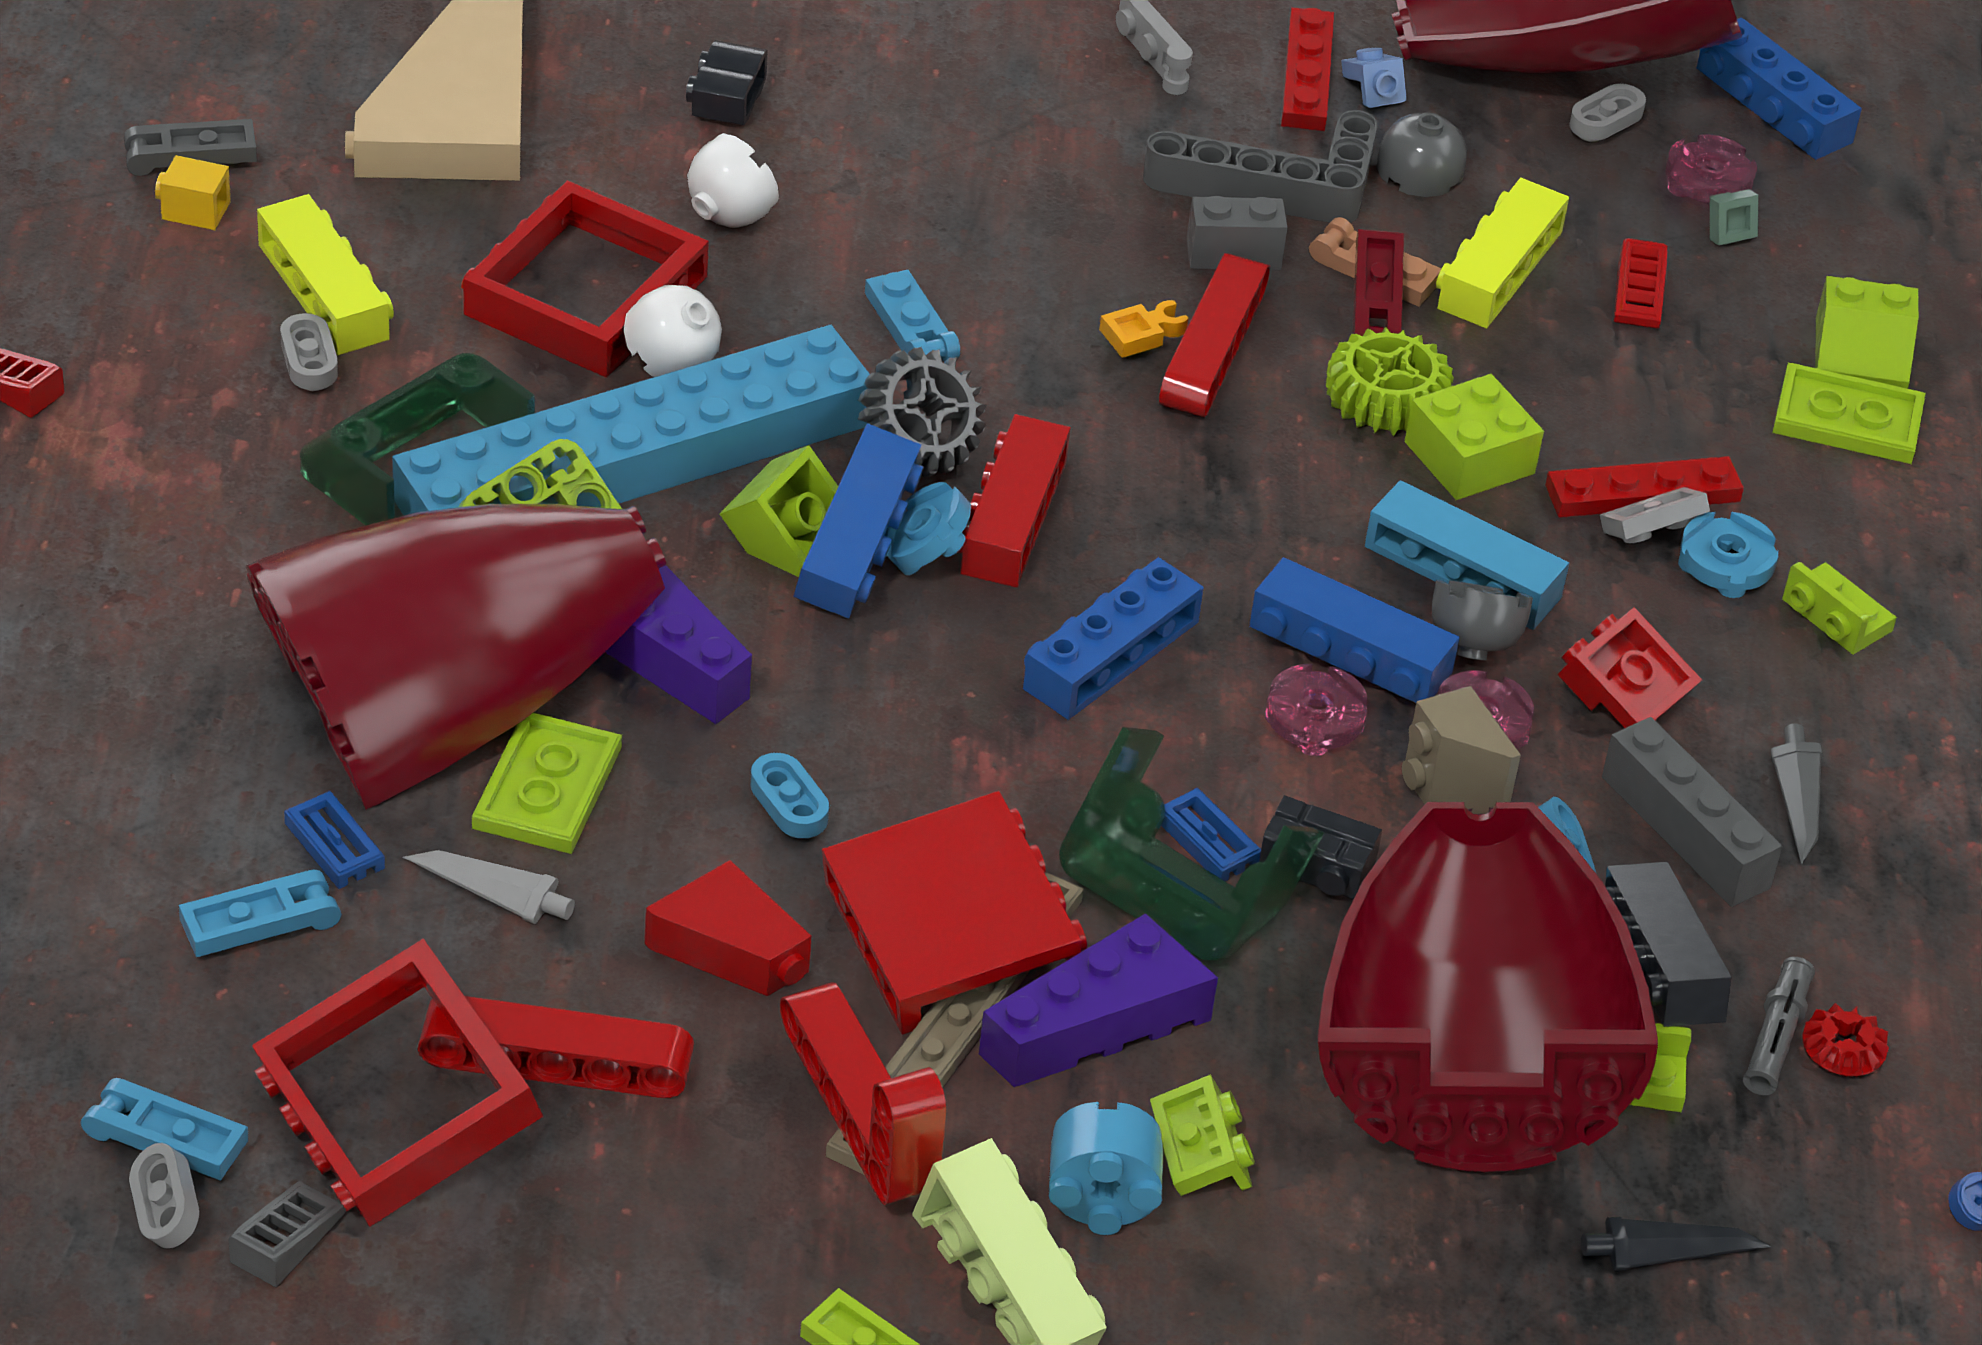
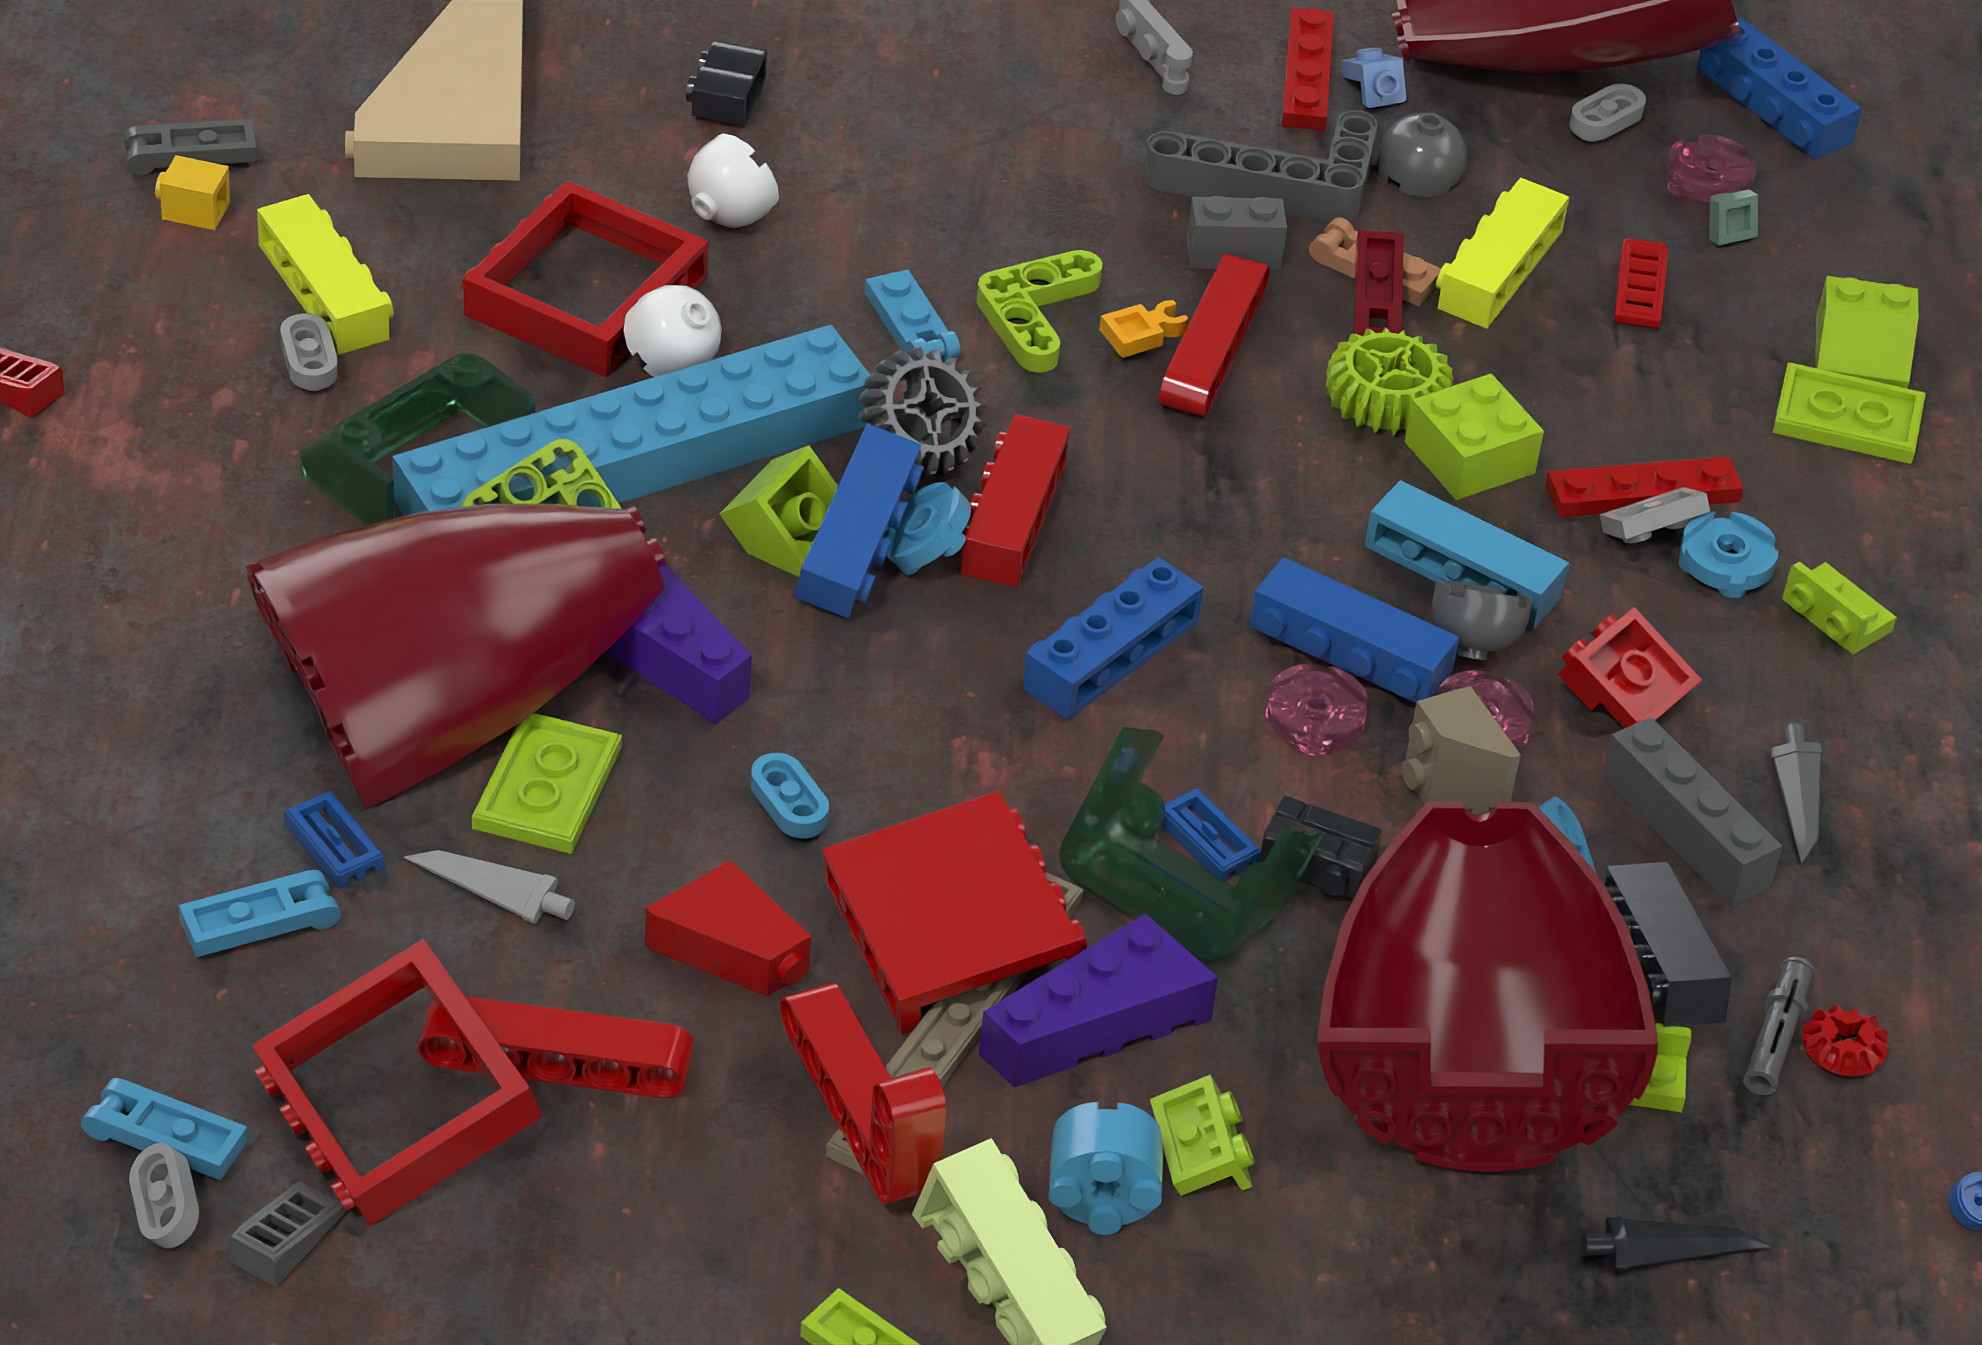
(1010, 295): none -> lime beam

